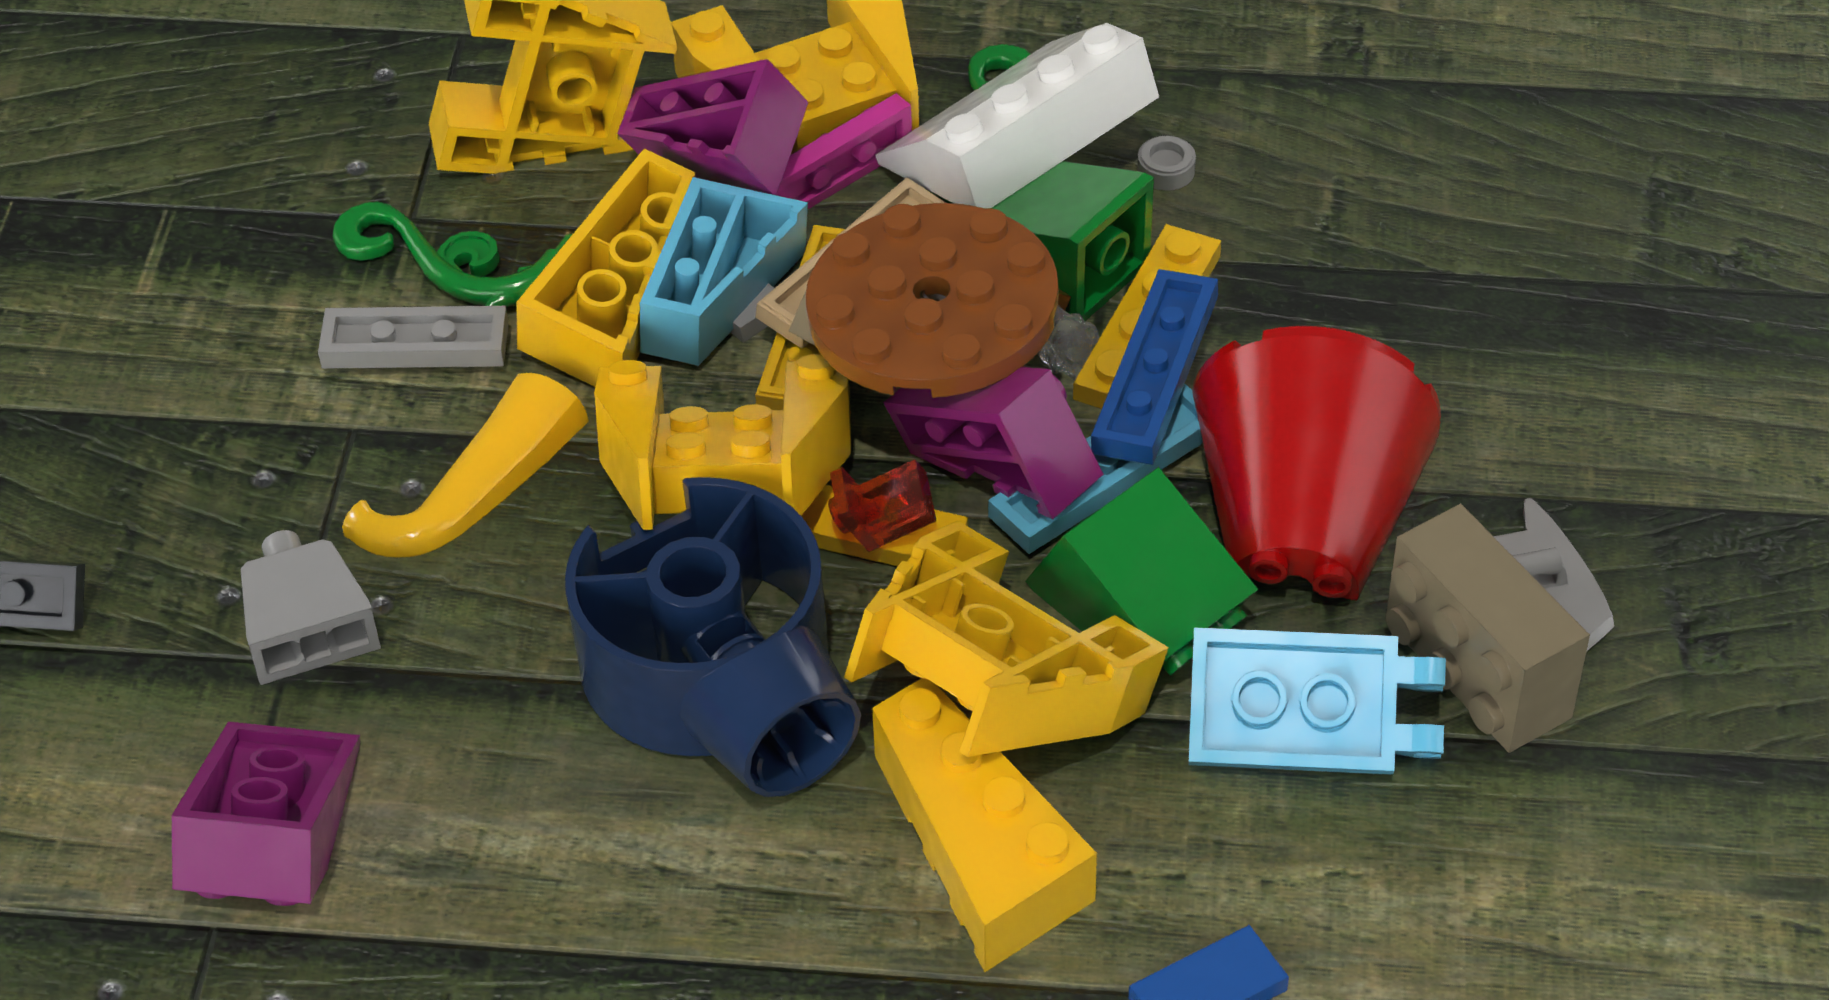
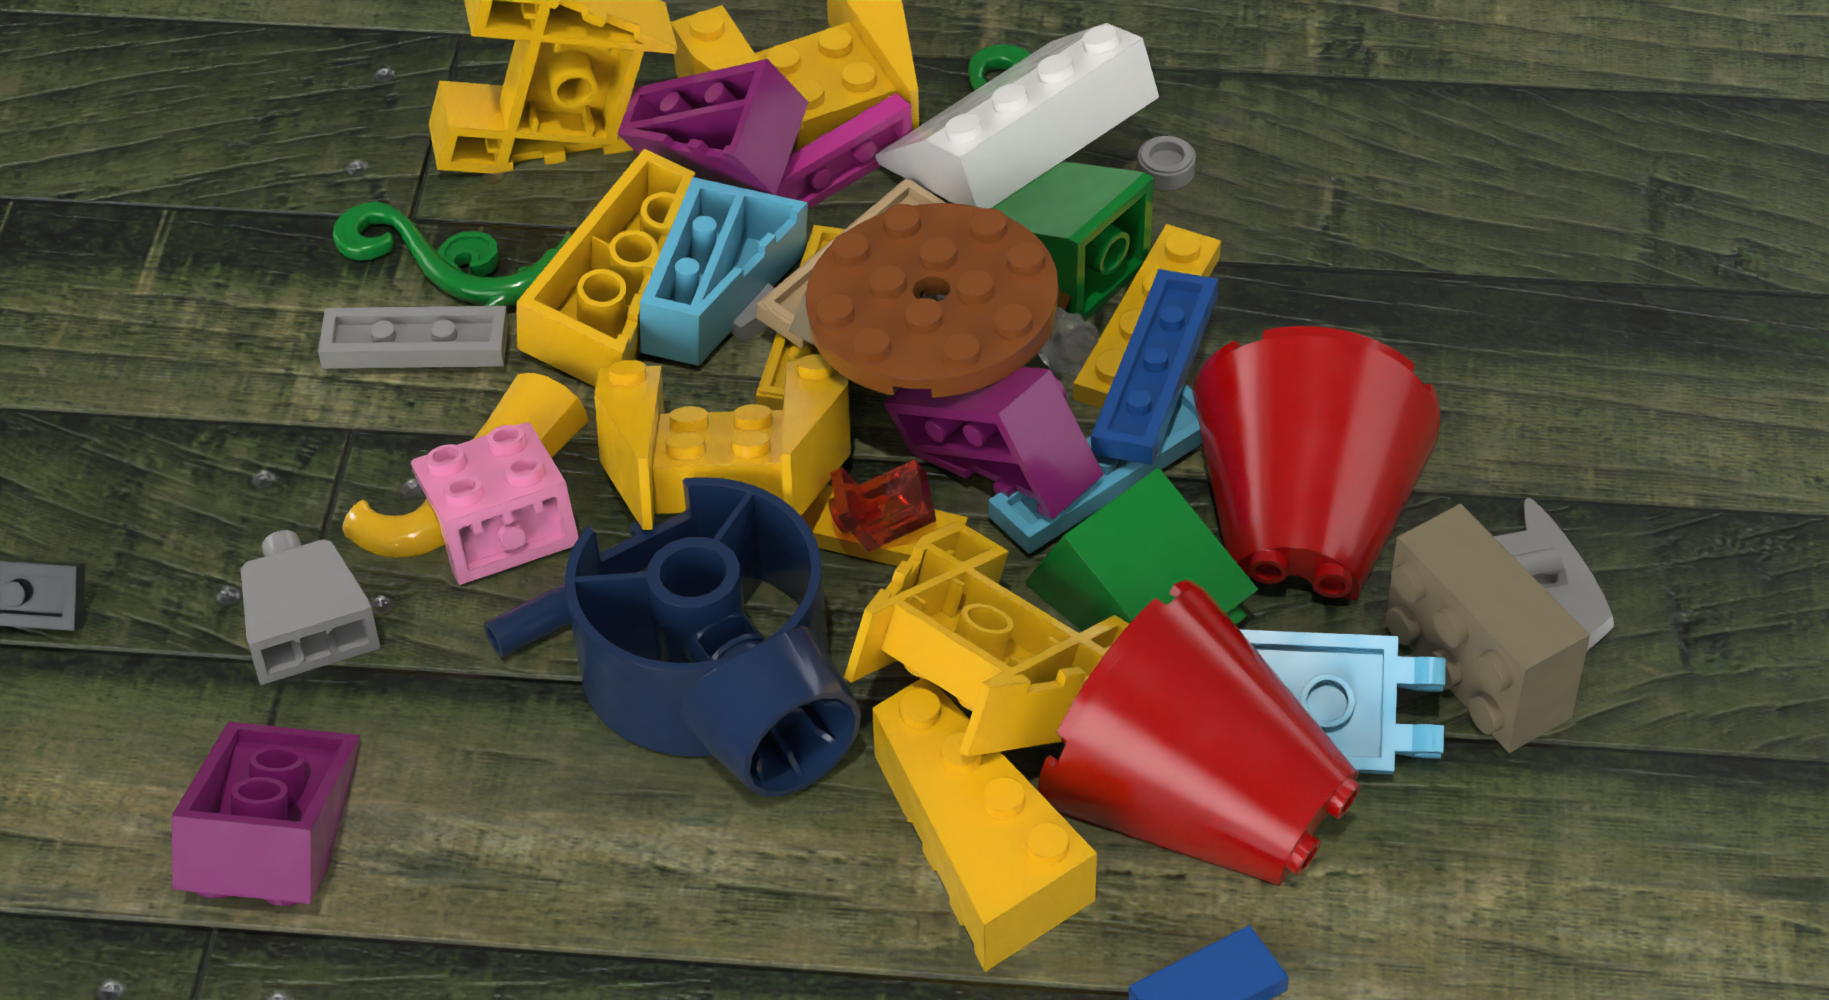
(497, 501): none -> bright pink bracket
(528, 622): none -> dark blue hinge
(1198, 746): none -> red cone

